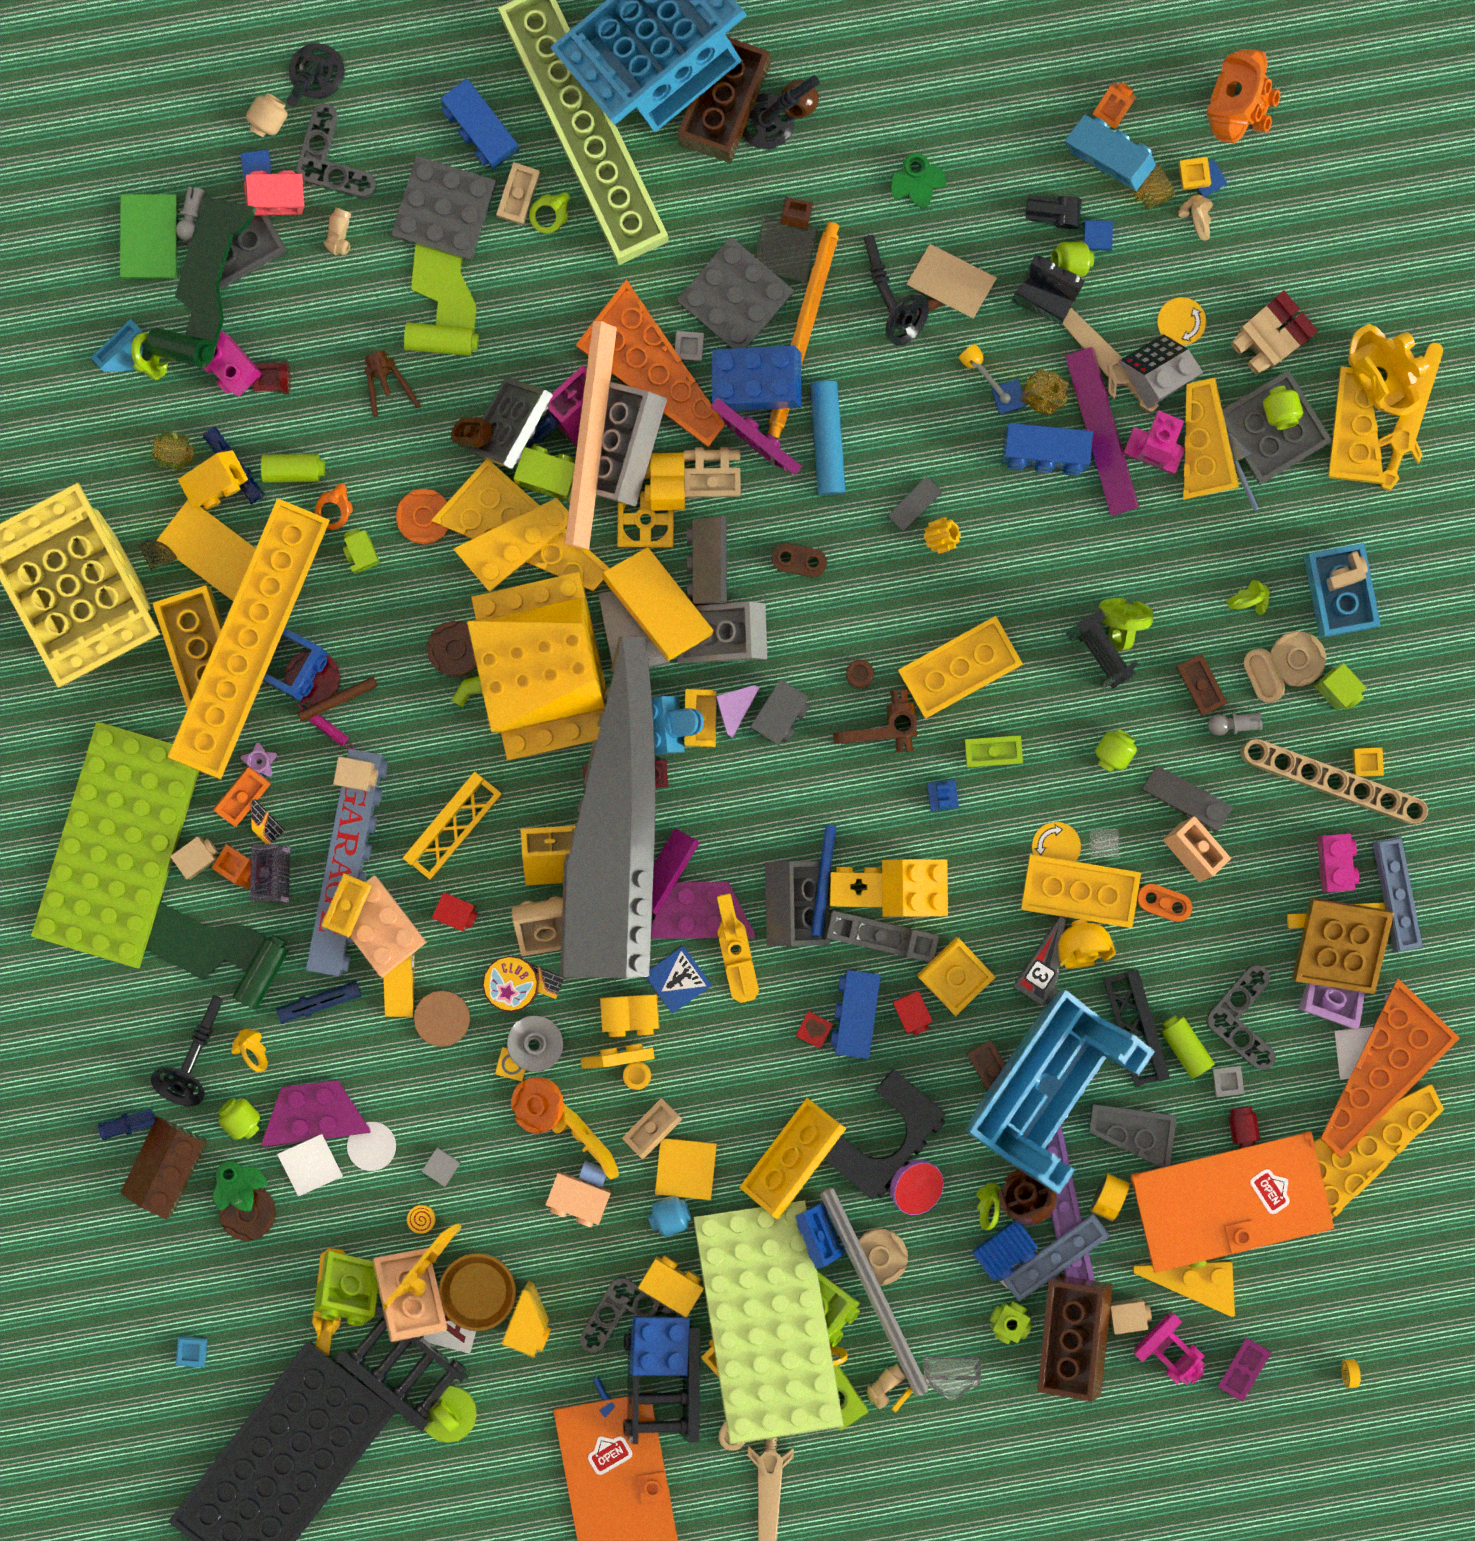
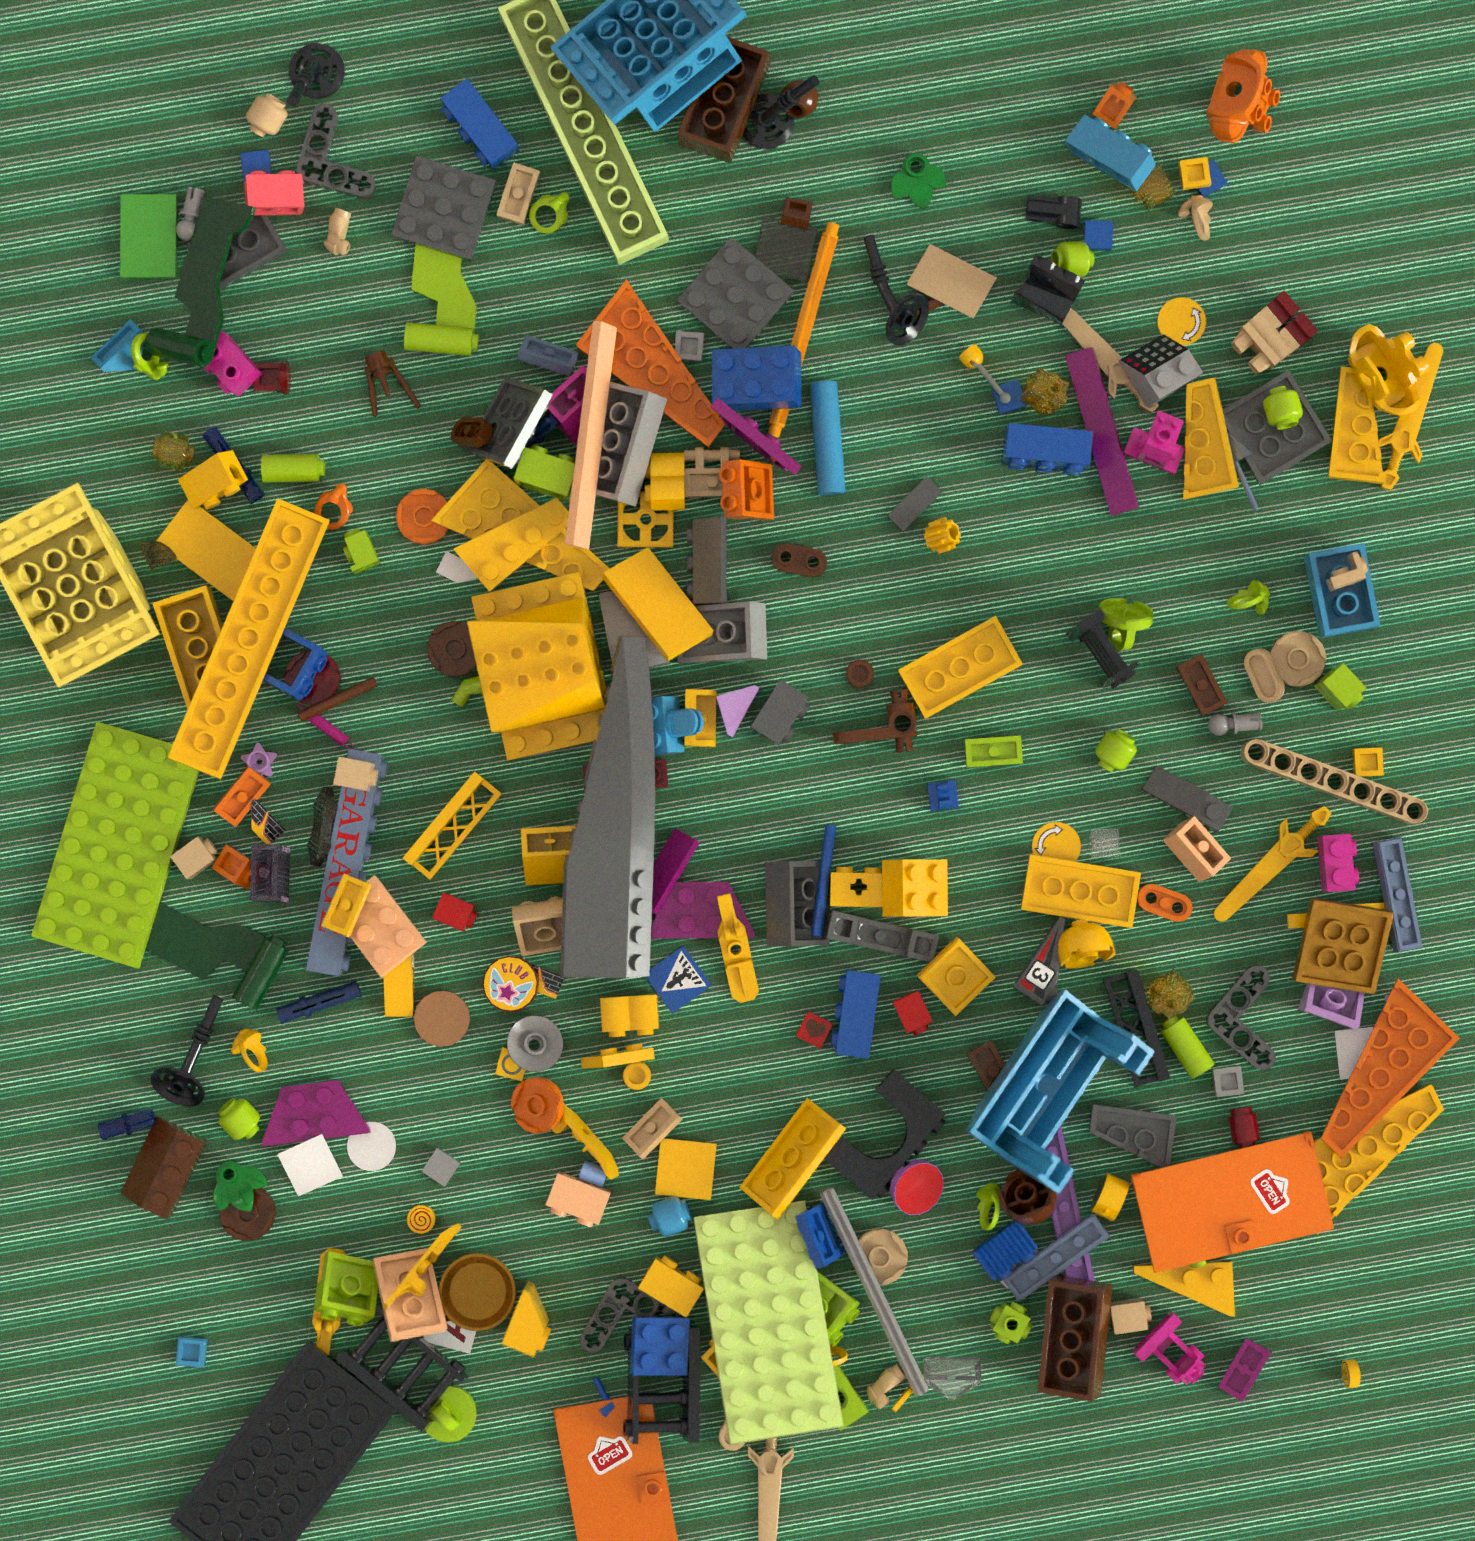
(320, 838): none -> clear smoke tile
(455, 569): none -> white sticker
(548, 355): none -> sand blue plate
(747, 490): none -> orange plate
(1170, 994): none -> clear yellow brick
(1277, 858): none -> yellow sword

